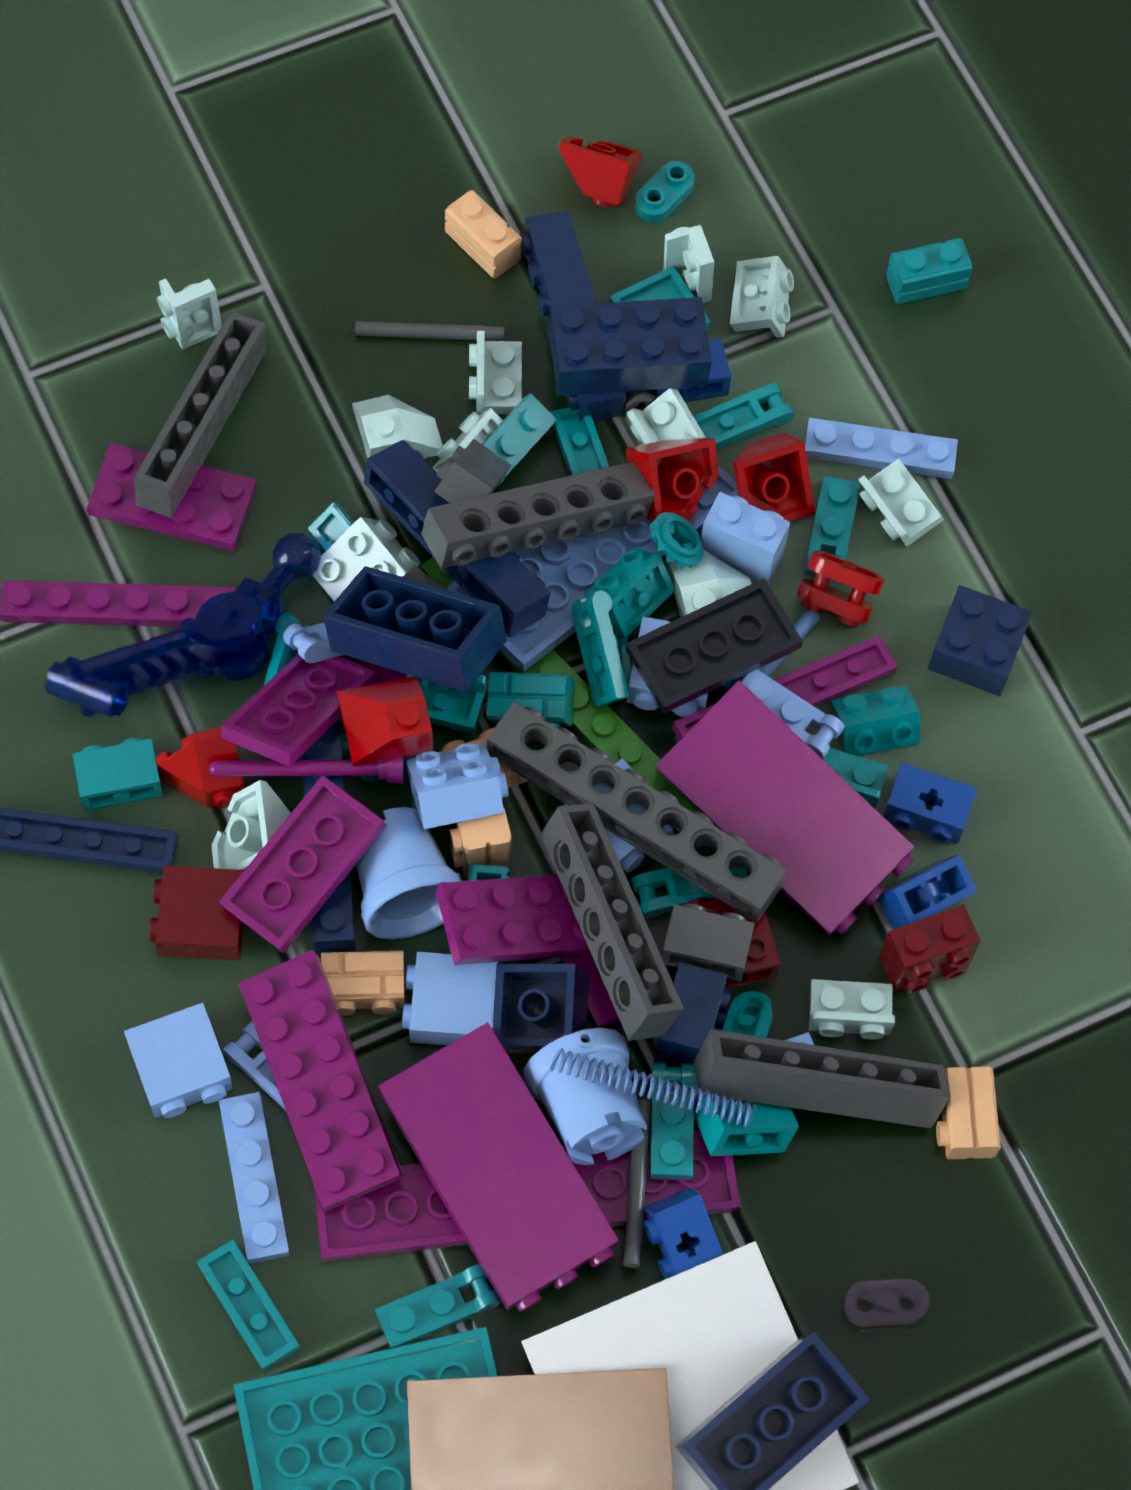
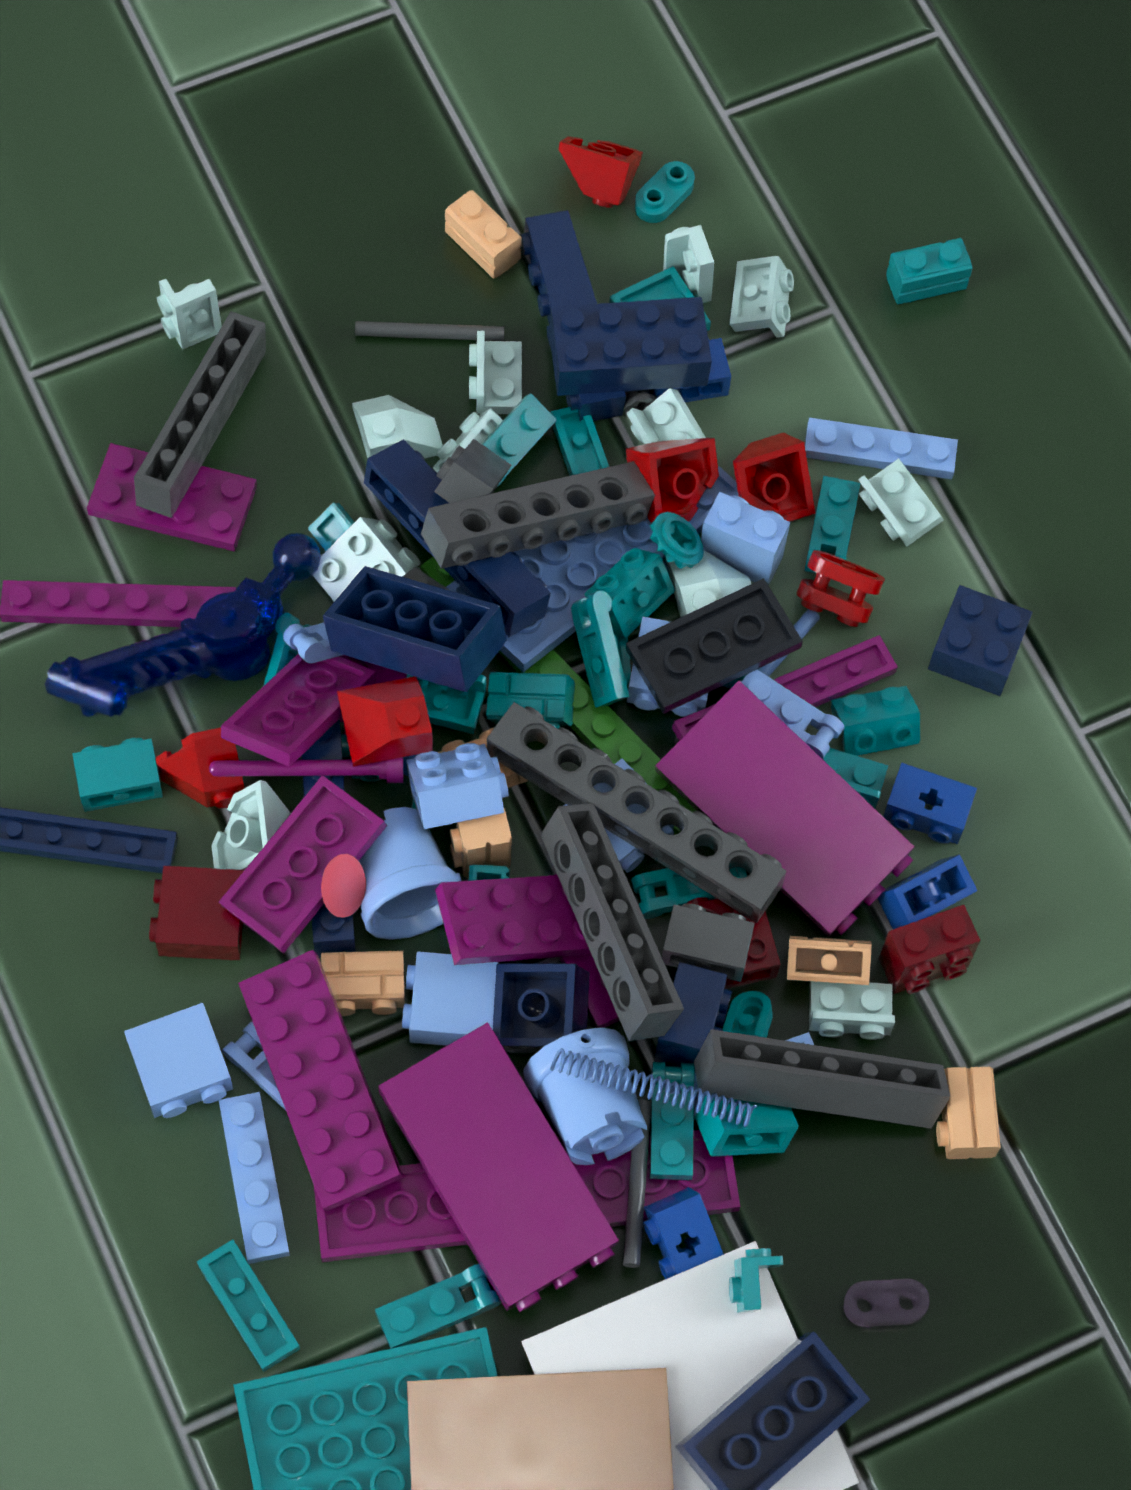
(343, 885): none -> coral sticker
(744, 416): teal plate -> none
(745, 1286): none -> teal bracket
(829, 960): none -> light nougat brick

